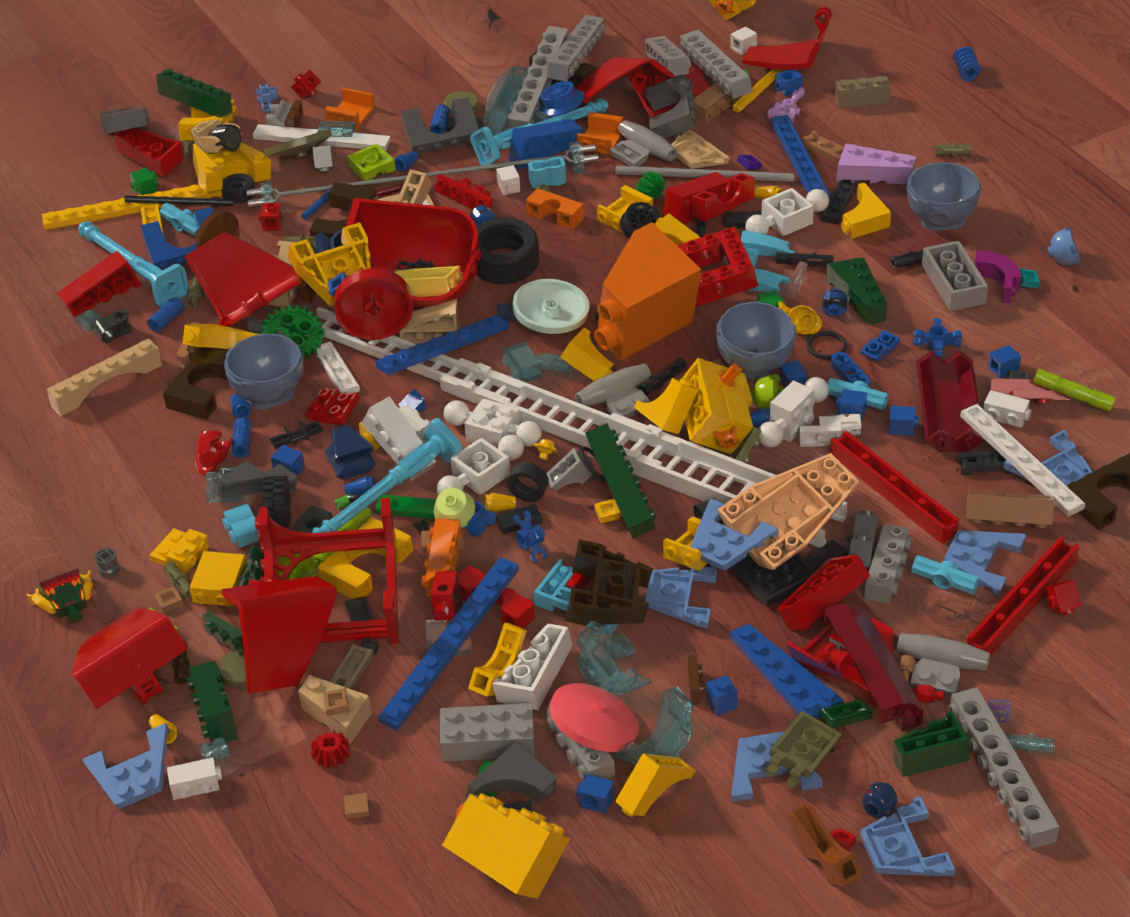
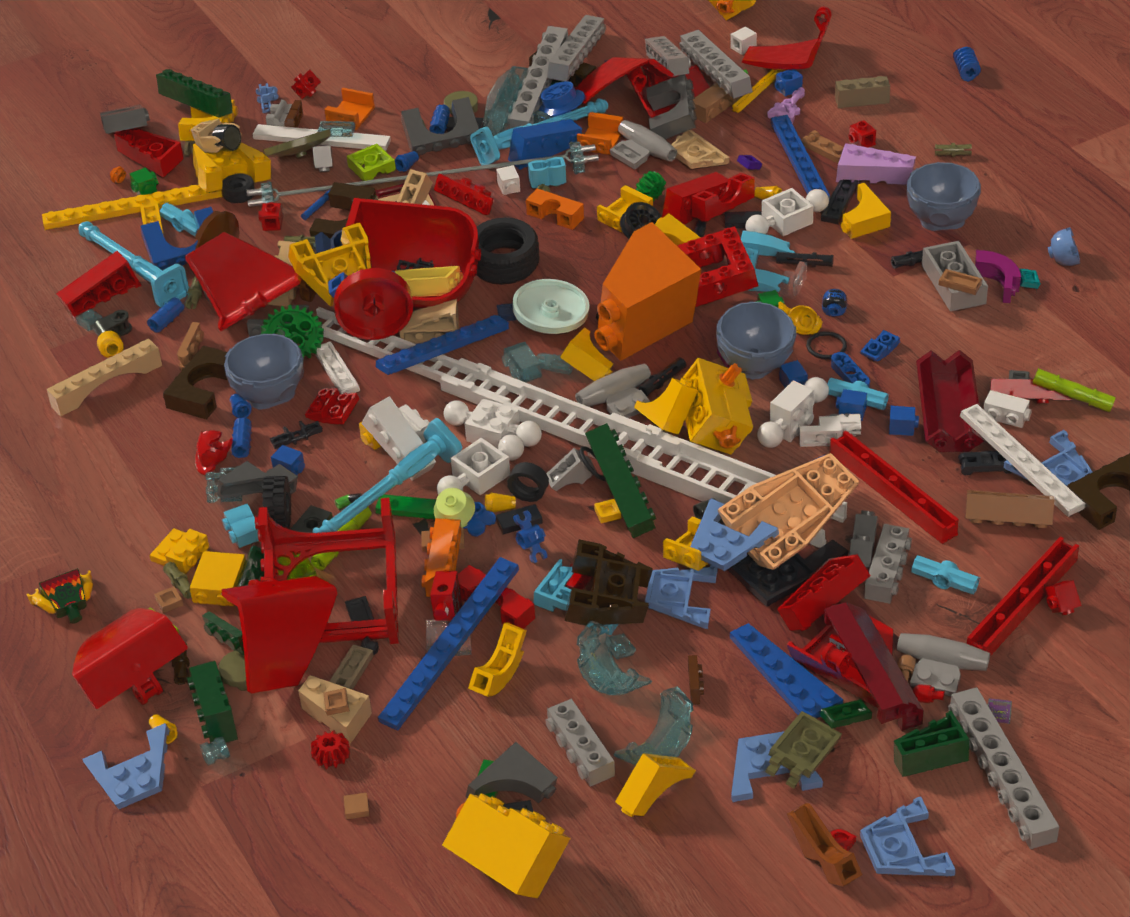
(107, 562): dark grey wheel -> none
(109, 344): none -> yellow head
(117, 174): none -> orange plate
(194, 778): white brick -> none
(213, 201): black bar -> none
(213, 336): yellow arch -> none
(349, 453): dark blue piece -> none
(352, 580): yellow arch -> none
(360, 486): blue cone -> none
(414, 401): slope -> none
(481, 214): blue head -> none
(485, 731): light grey brick -> none
(535, 669): white wedge -> none
(545, 448): yellow plant -> none
(593, 717): coral dish -> none
(595, 793): blue brick -> none
(696, 173): light grey piece -> none
(721, 695): blue brick -> none
(750, 441): olive wing -> none
(760, 416): blue cone -> none
(766, 390): lime cylinder -> none
(861, 288): dark green wedge -> none
(862, 134): none -> red brick
(879, 799): dark blue head -> none
(937, 337): blue pin -> none
(960, 281): none -> medium nougat tile
(974, 551): medium blue wing -> none
(1004, 360): blue brick -> none
(1031, 743): clear light blue pin -> none

